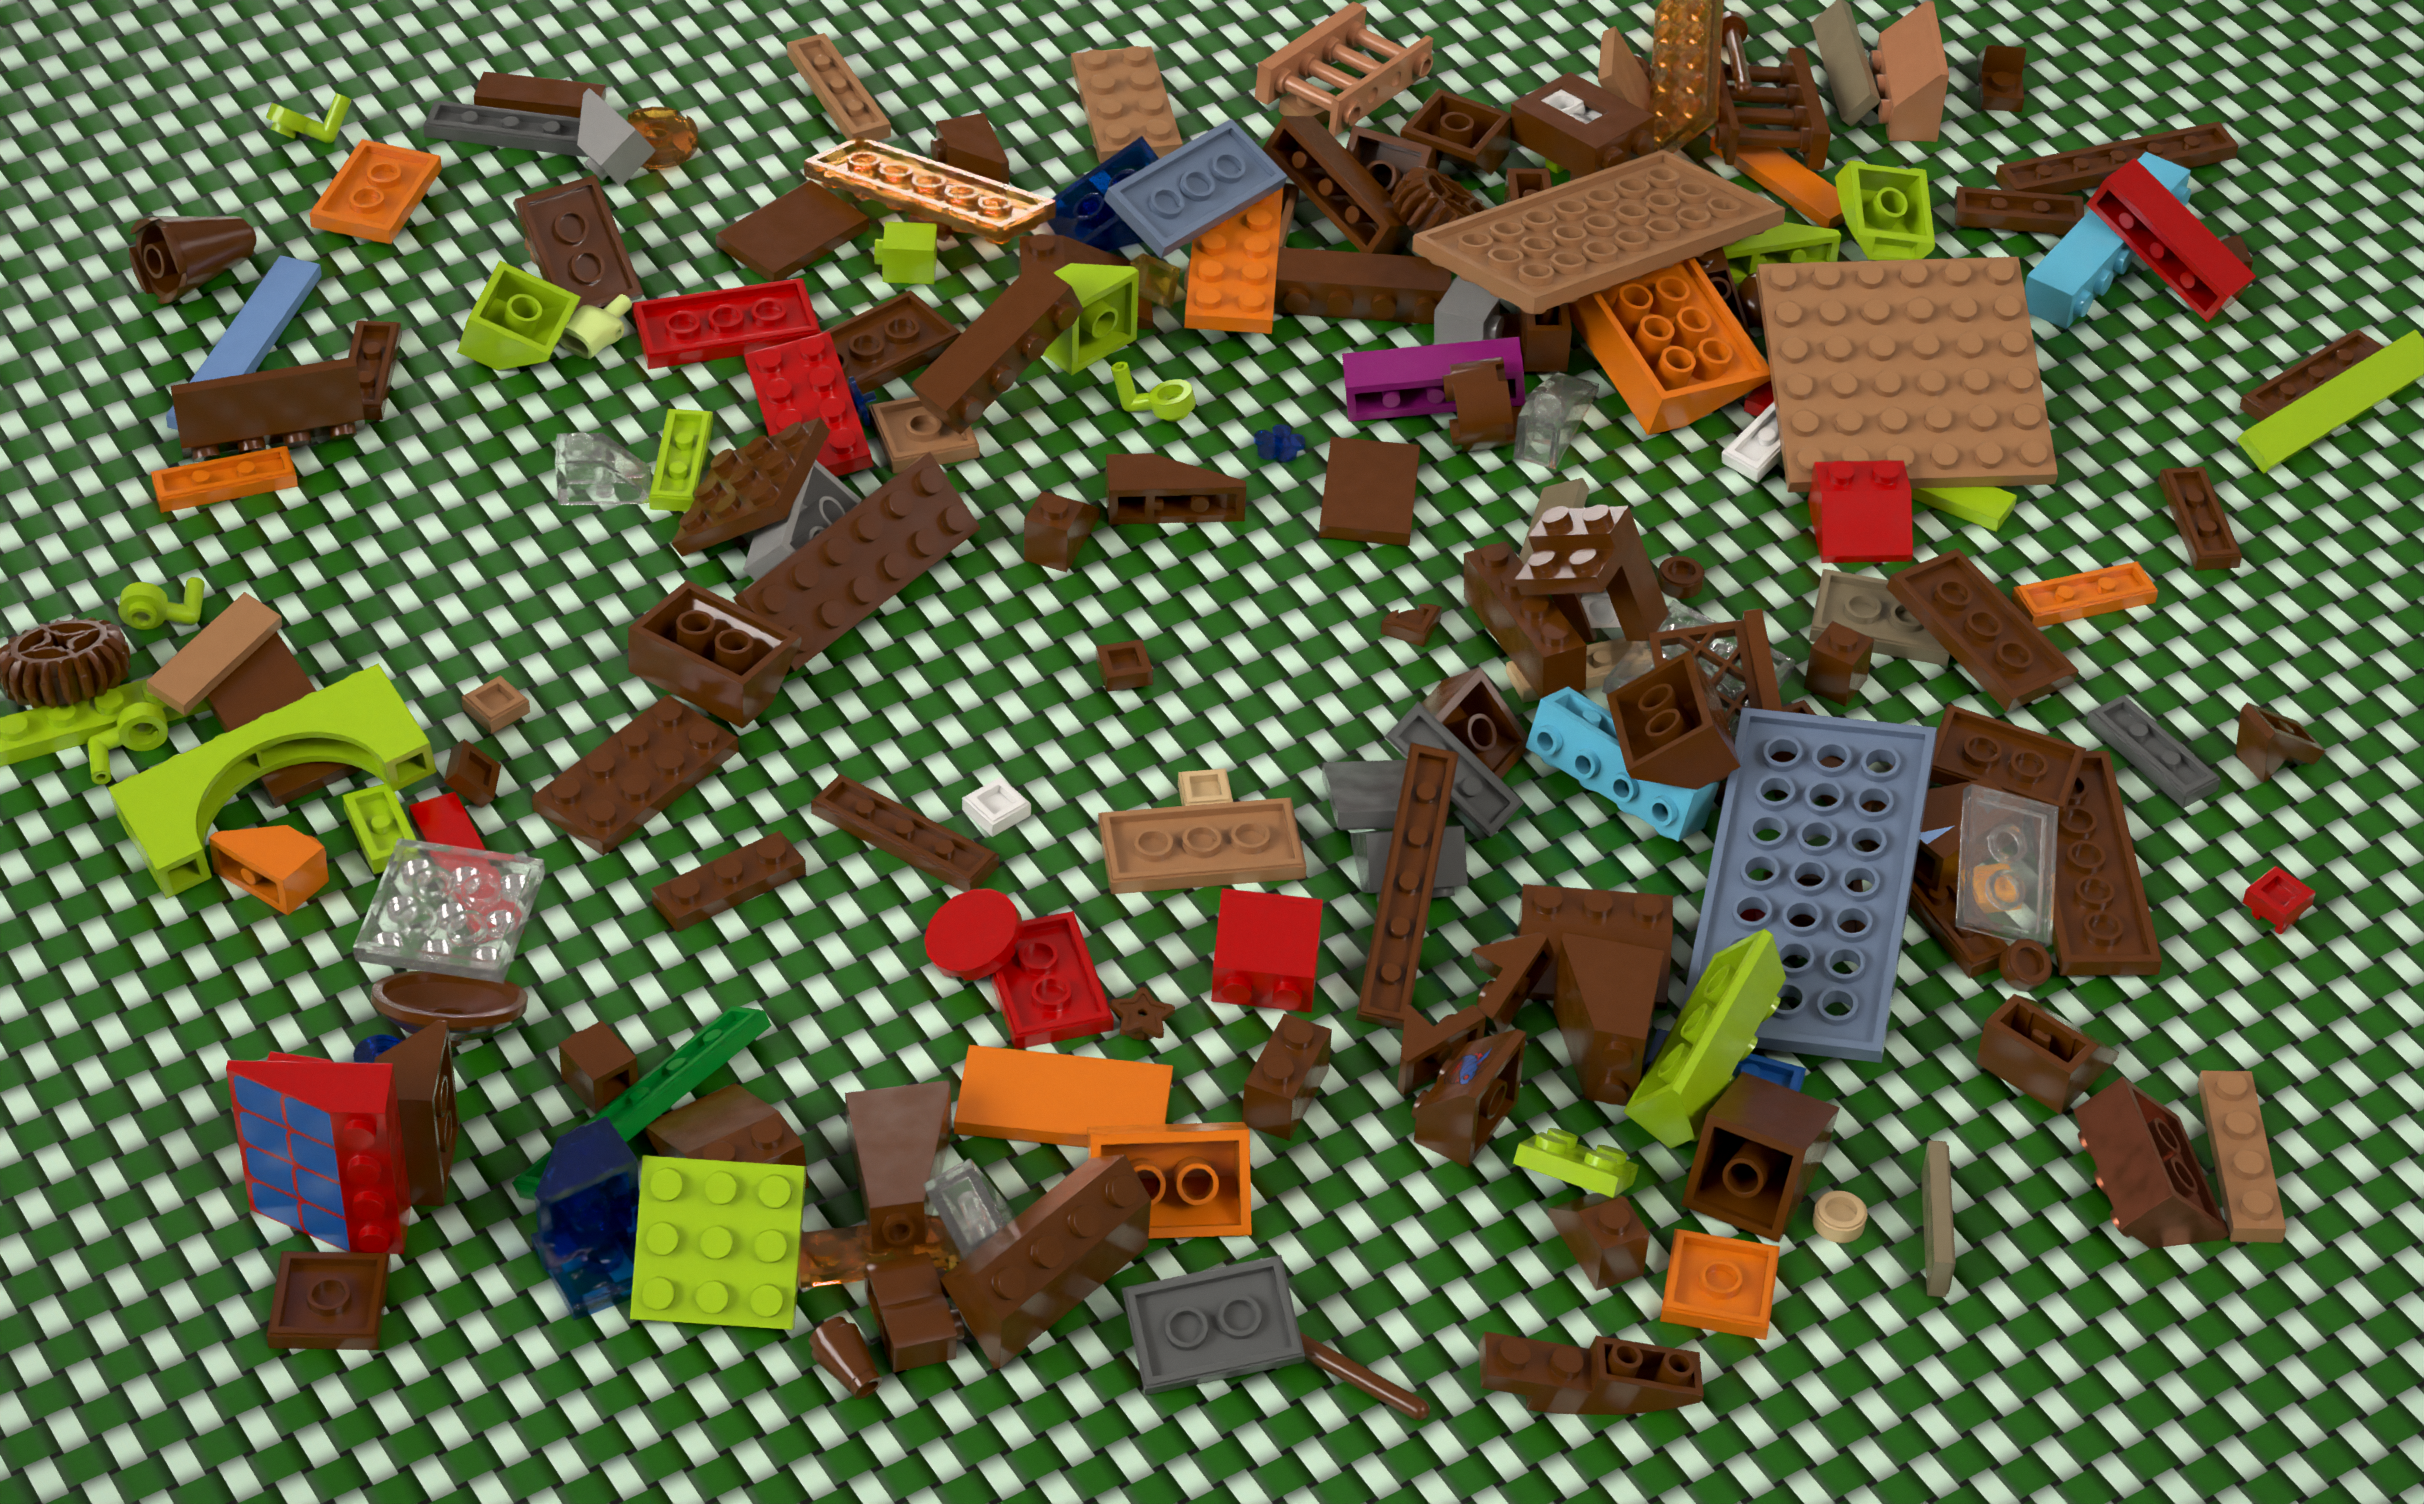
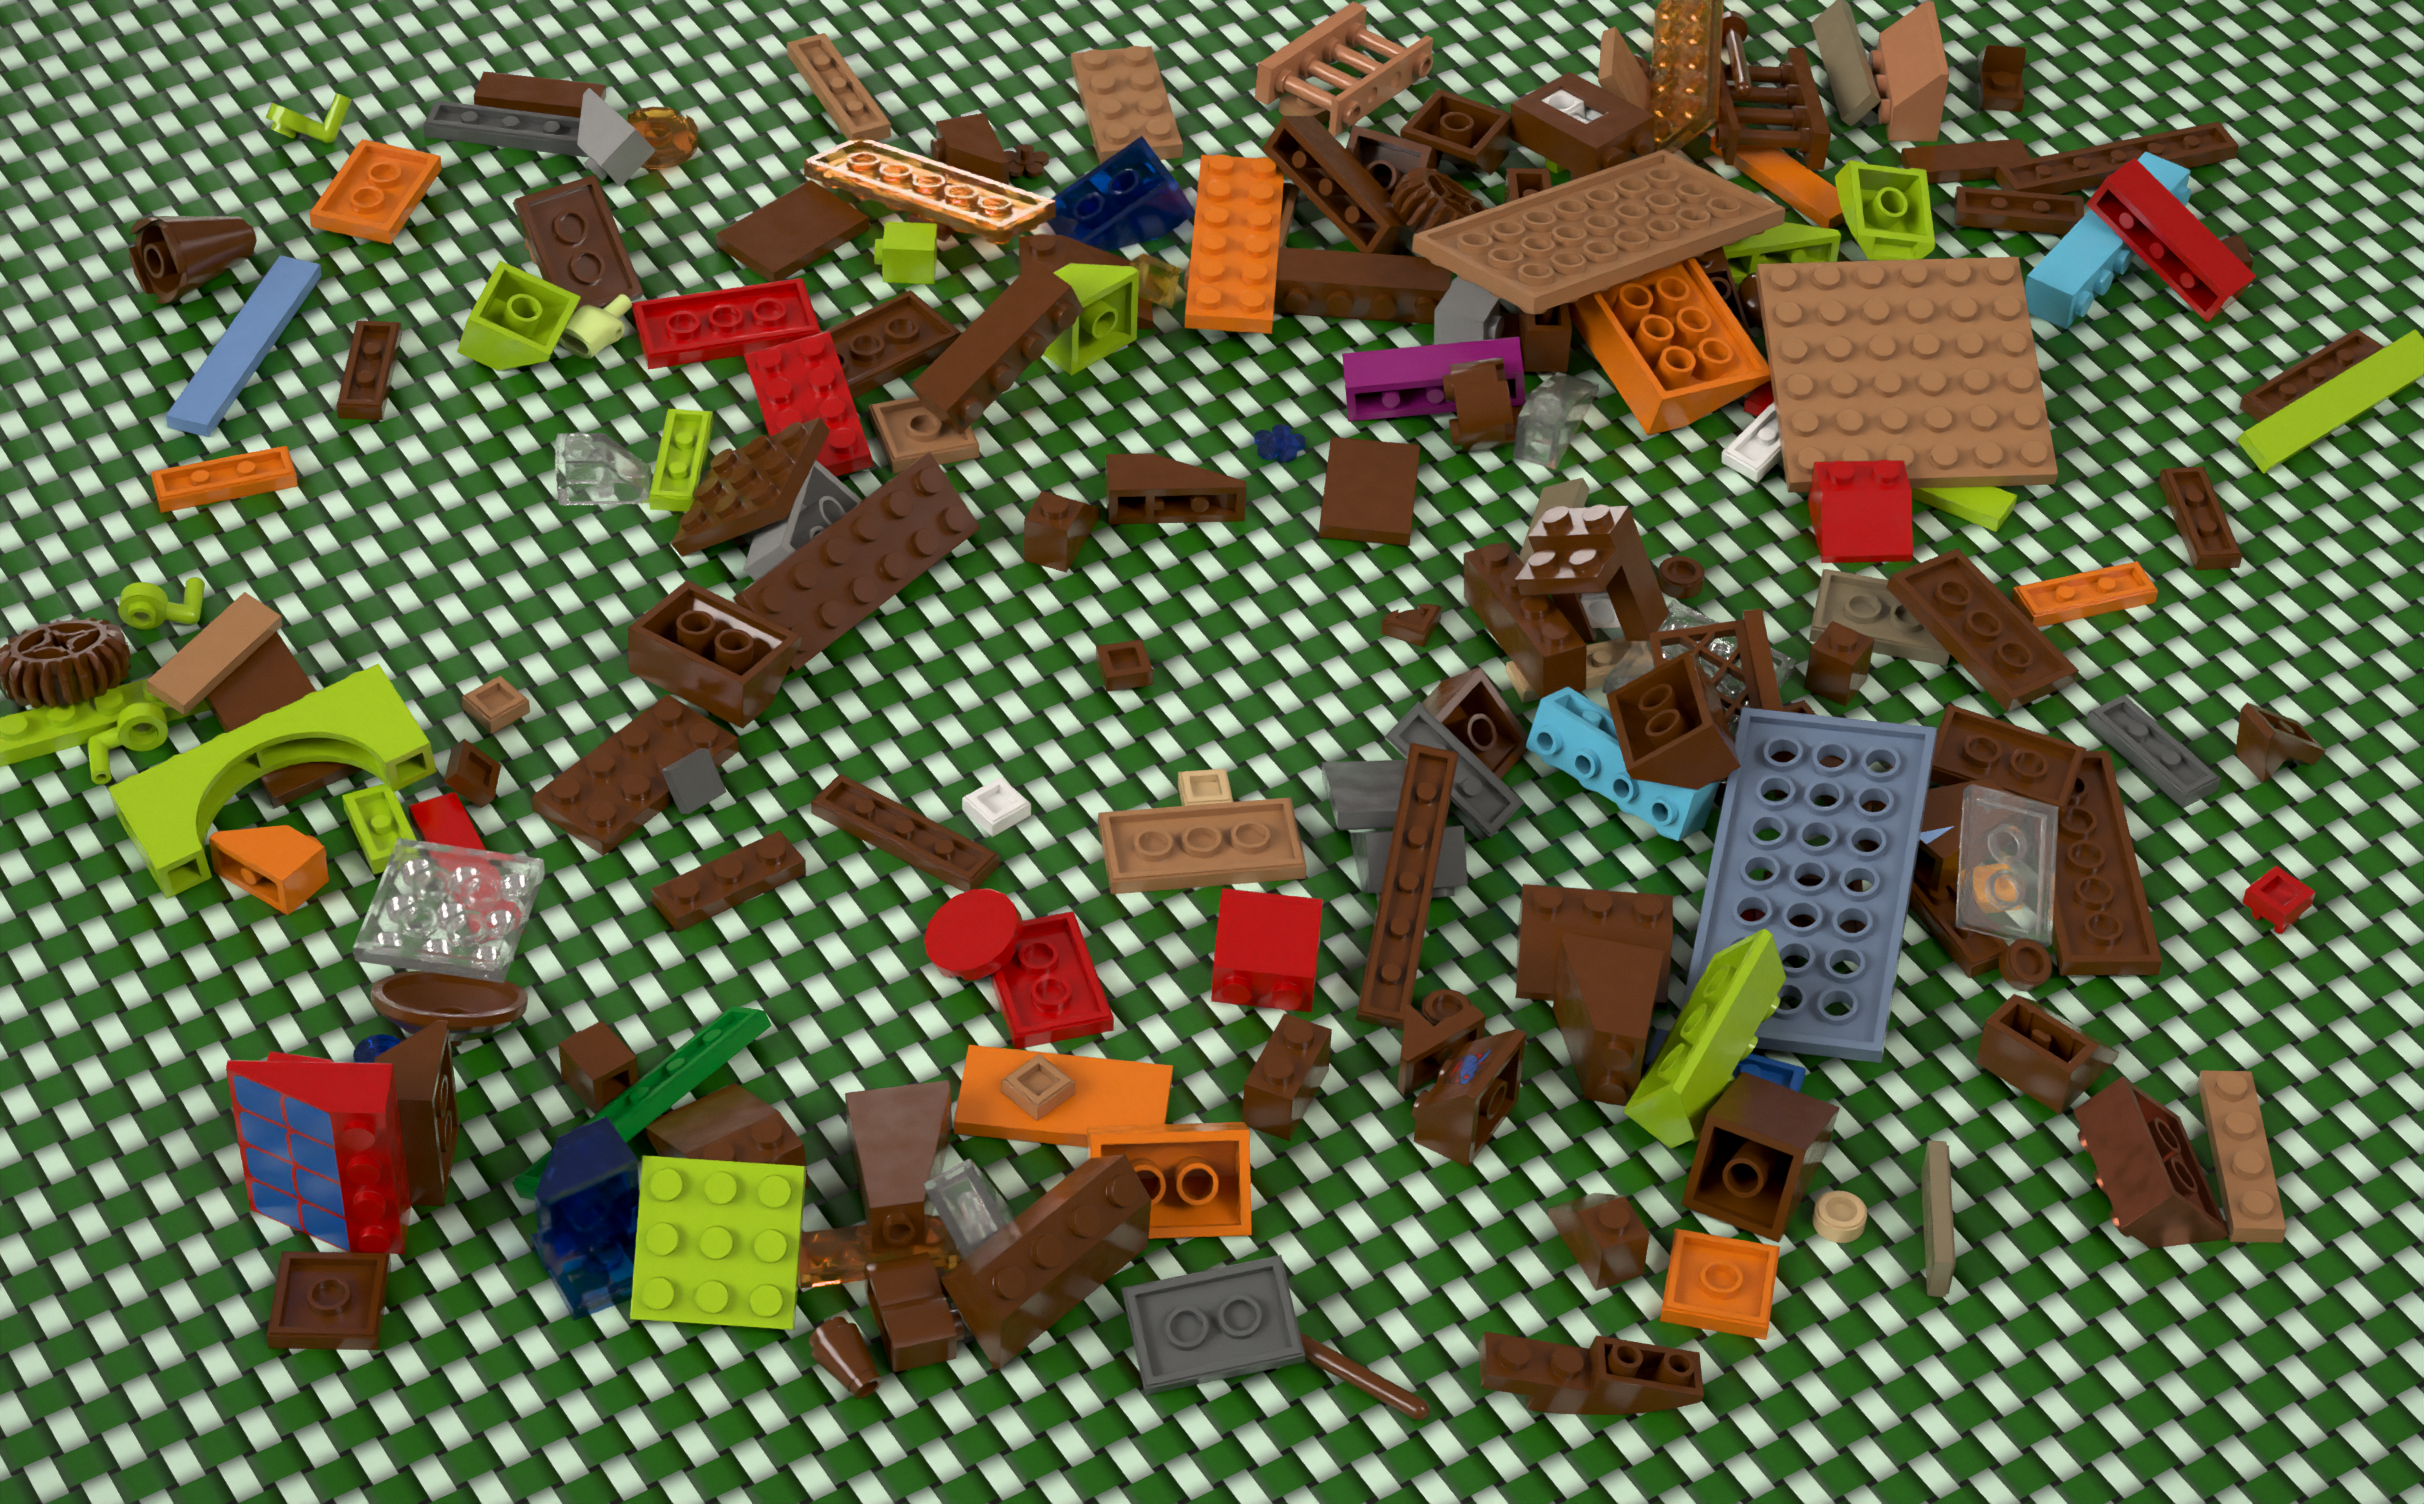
(268, 409): reddish brown slope -> none
(693, 781): none -> dark grey tile
(861, 400): clear blue plant -> none
(1026, 161): none -> reddish brown plant
(1038, 1087): none -> medium nougat tile
(1139, 1026): reddish brown plate -> none
(1167, 400): lime plate -> none
(1195, 188): sand blue plate -> none
(1443, 1003): none -> reddish brown tile
(1517, 969): reddish brown slope -> none
(1562, 1158): lime plate -> none
(1963, 160): none -> reddish brown tile

